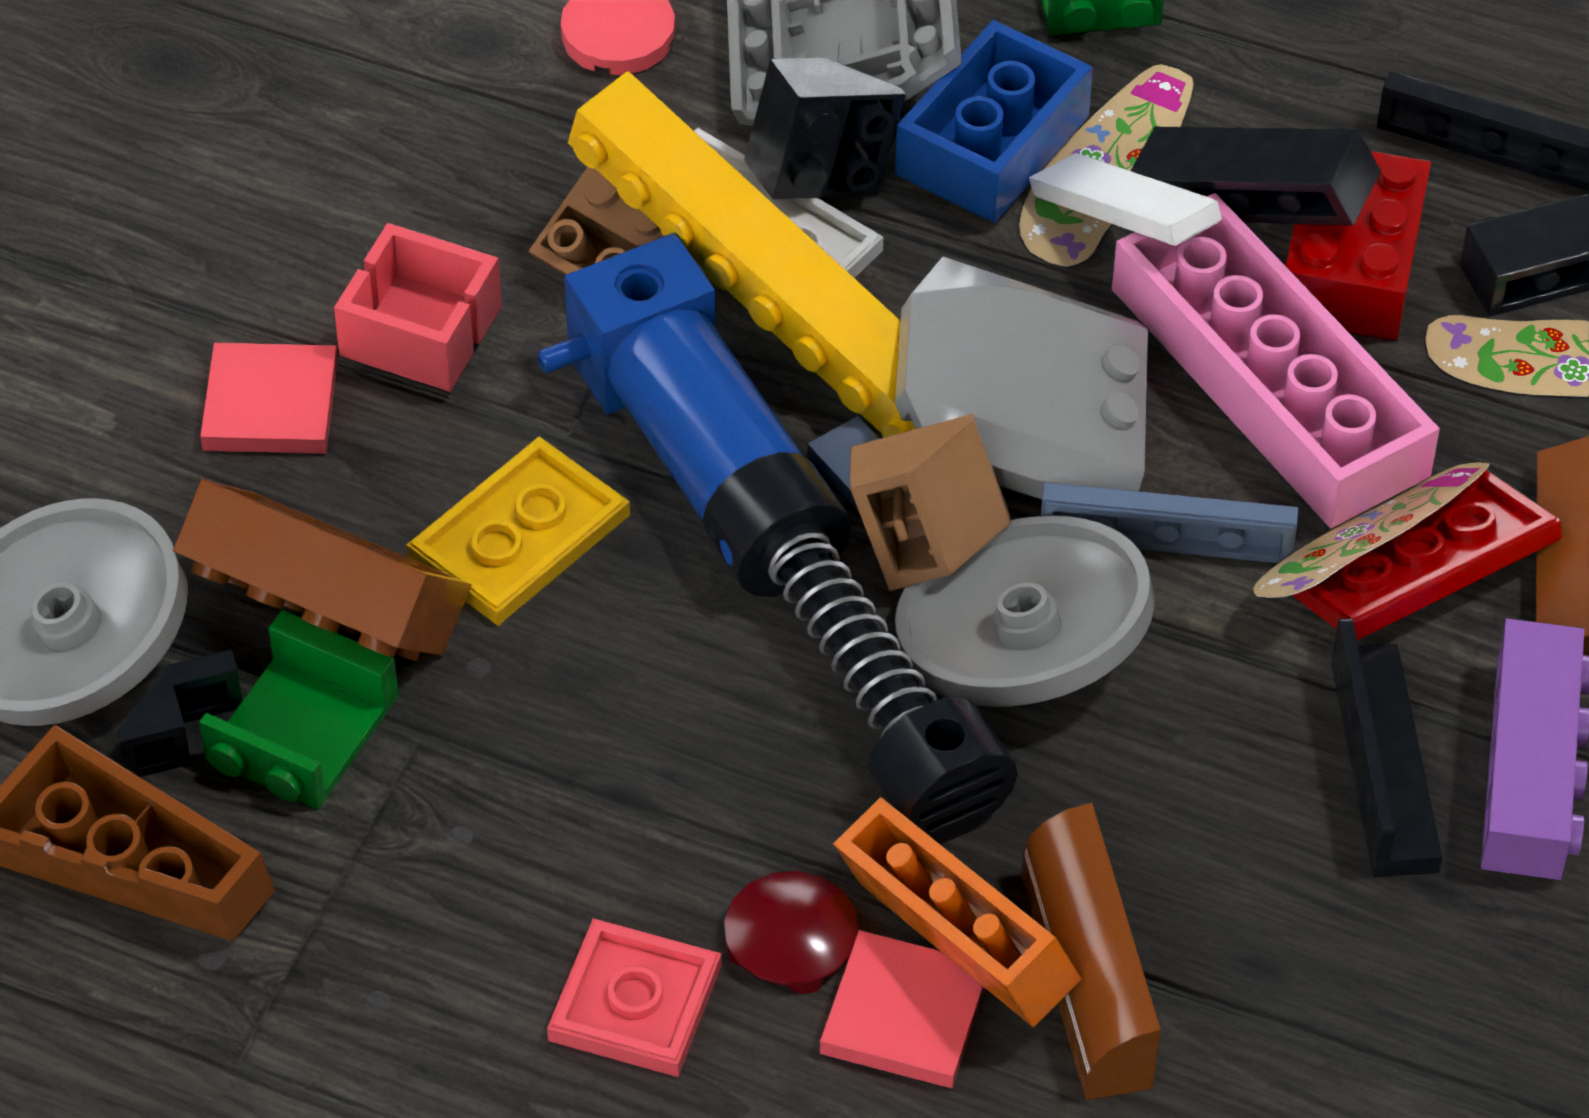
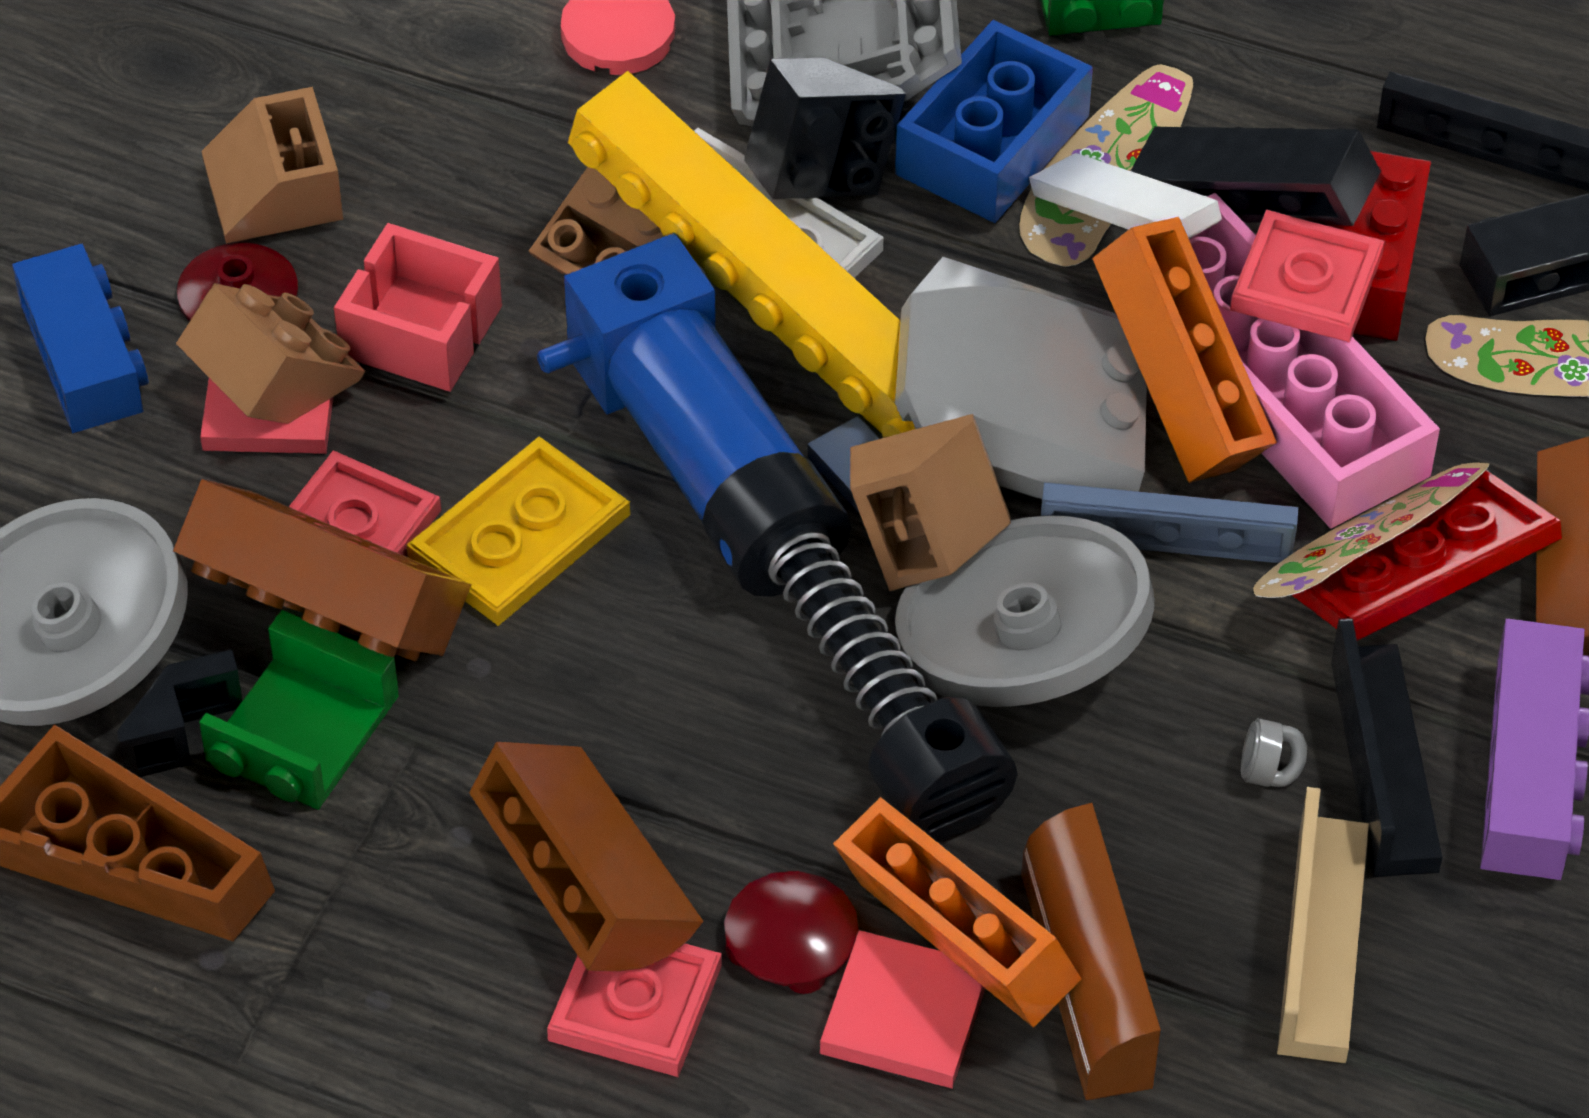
(80, 337): none -> blue brick
(233, 267): none -> dark red dish
(267, 352): none -> medium nougat slope
(273, 168): none -> medium nougat slope
(367, 502): none -> coral tile
(583, 856): none -> dark orange brick
(1184, 349): none -> orange brick
(1263, 753): none -> light grey tile
(1307, 275): none -> coral tile
(1323, 936): none -> tan panel

